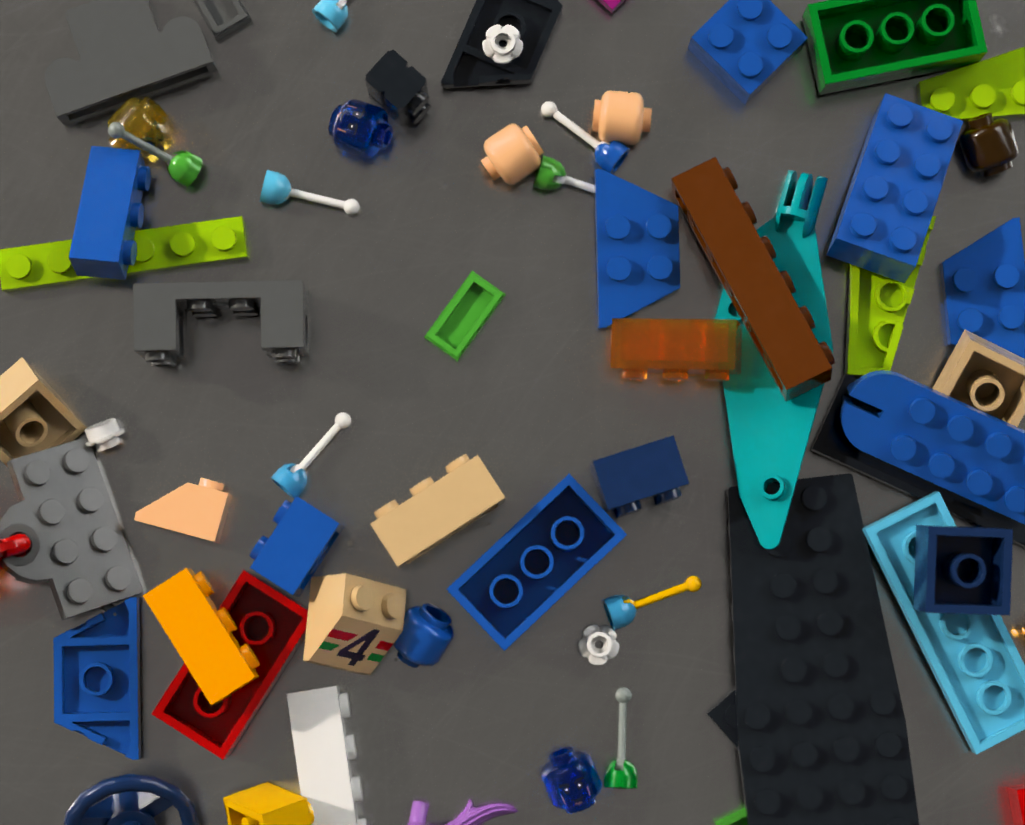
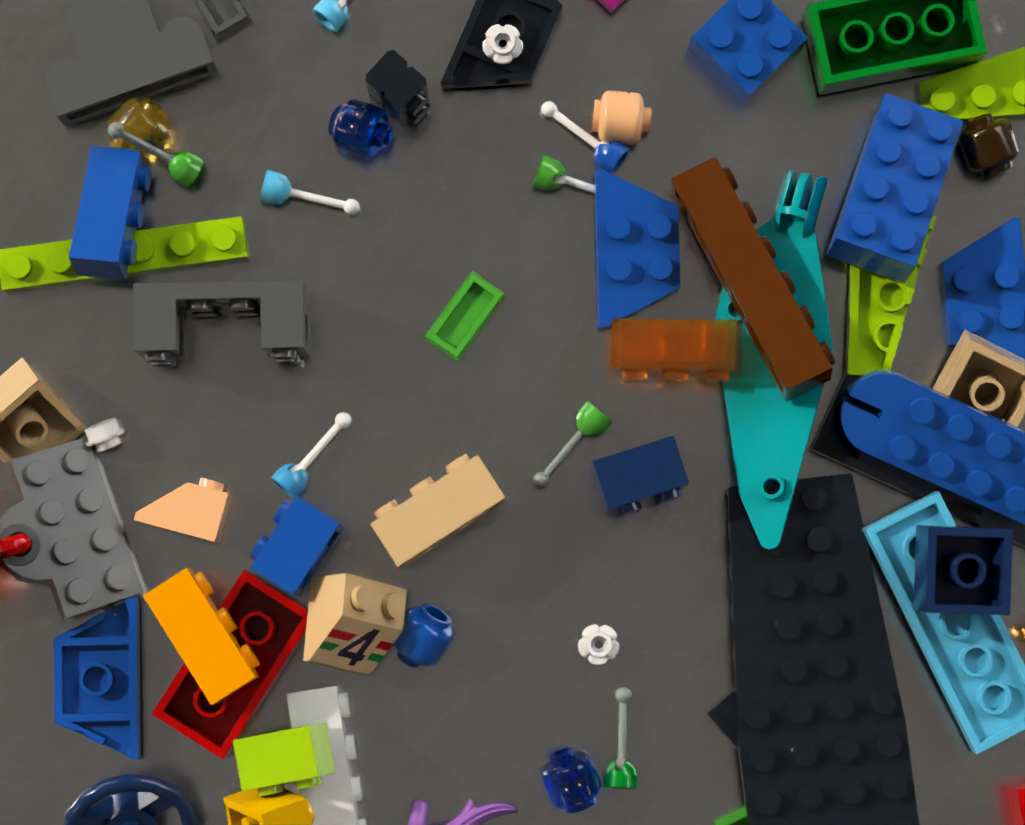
(284, 757): none -> lime brick
(512, 154): light nougat head -> none
(536, 562): blue brick -> none
(589, 423): none -> hinge
(622, 609): hinge -> none

